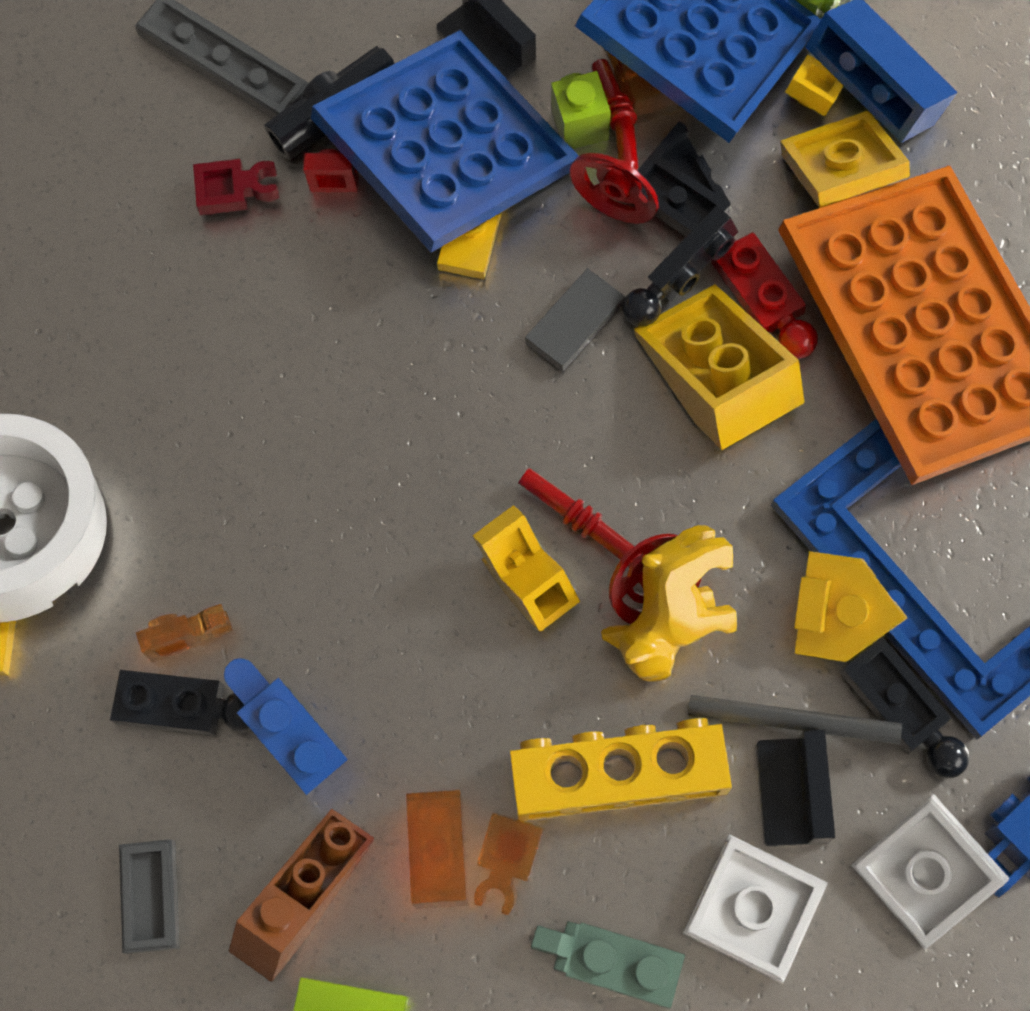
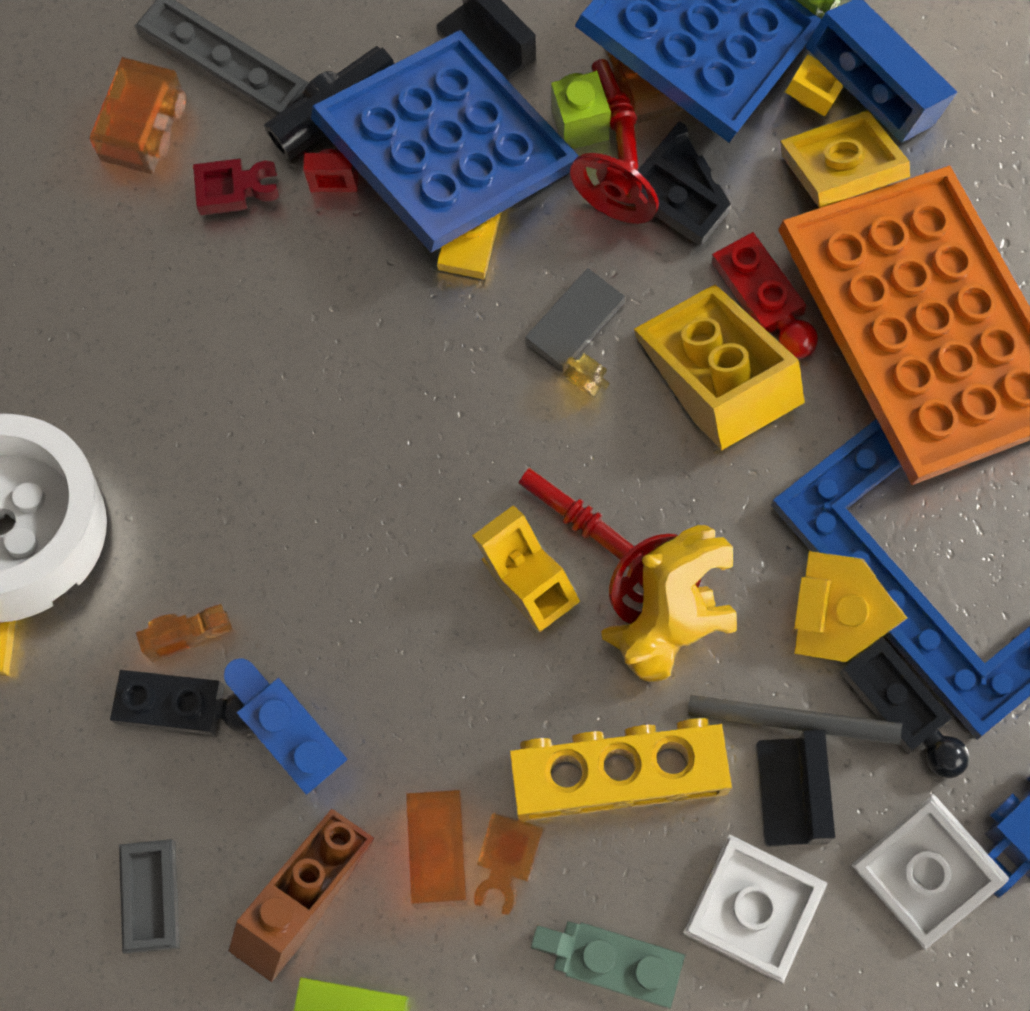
(138, 116): none -> clear orange brick
(586, 374): none -> clear yellow plate
(681, 268): black plate -> none

